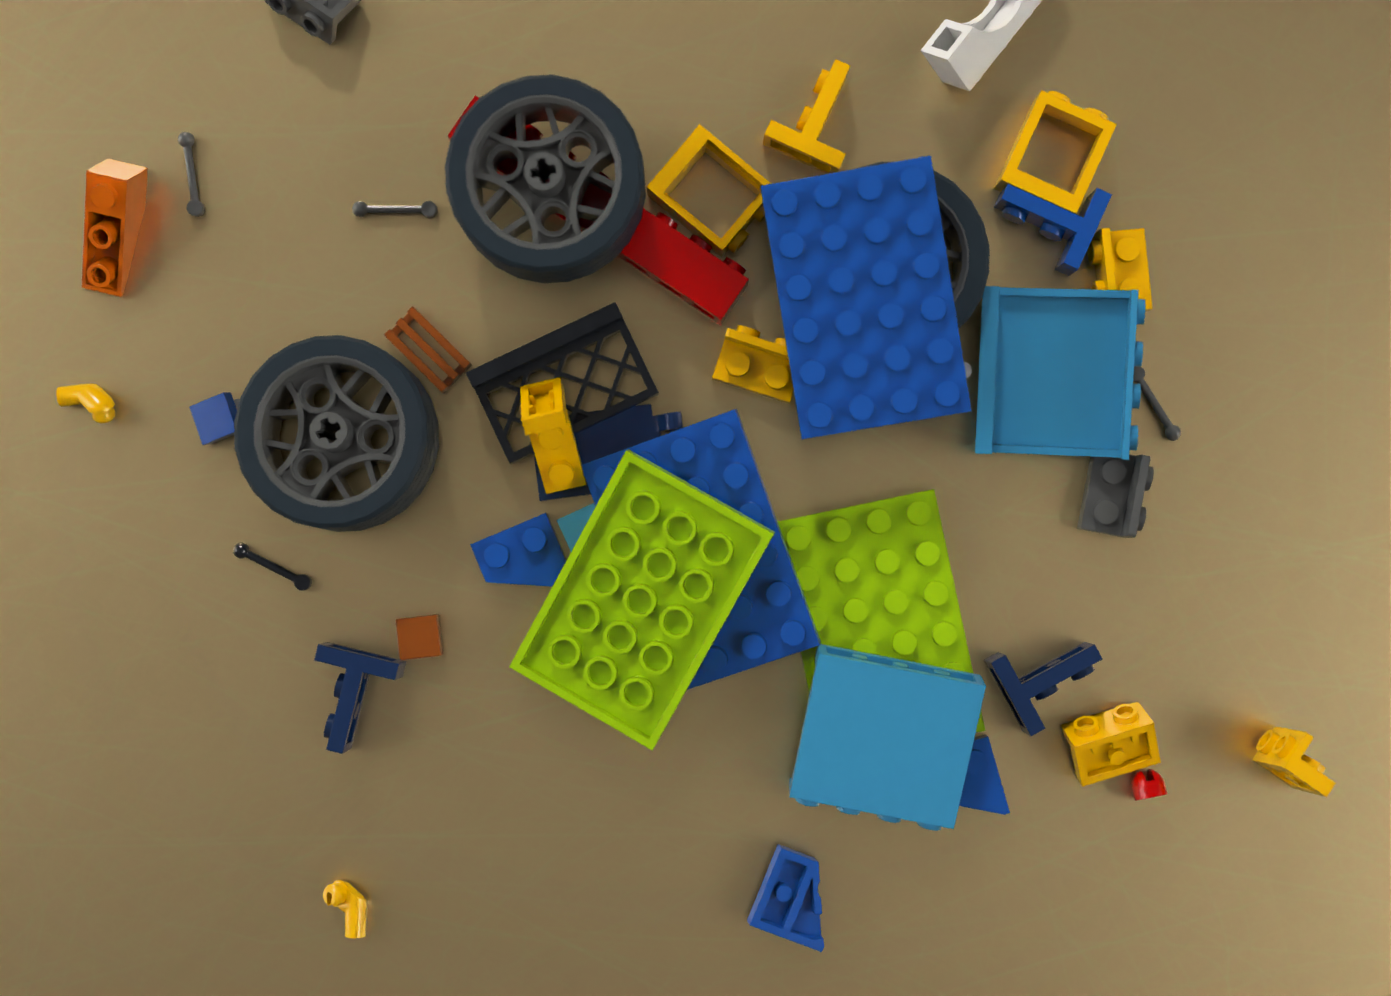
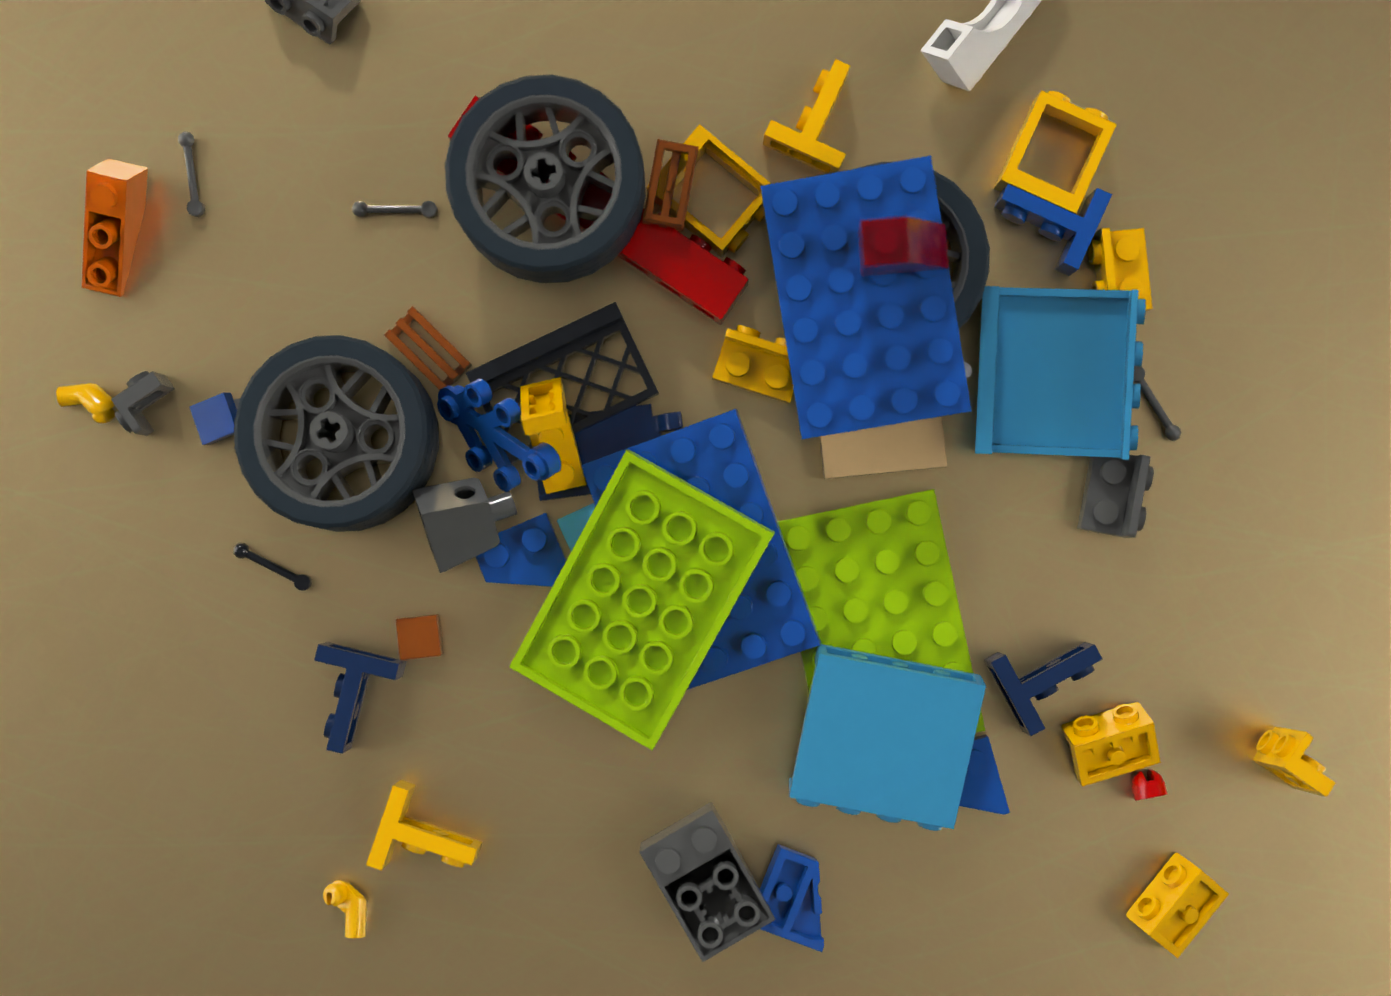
(141, 393): none -> dark grey bracket
(417, 835): none -> yellow bracket
(458, 407): none -> blue plant
(461, 519): none -> dark grey torso
(664, 220): none -> dark orange tile
(706, 881): none -> dark grey slope
(884, 449): none -> tan tile
(901, 246): none -> dark red slope
(1177, 904): none -> yellow bracket

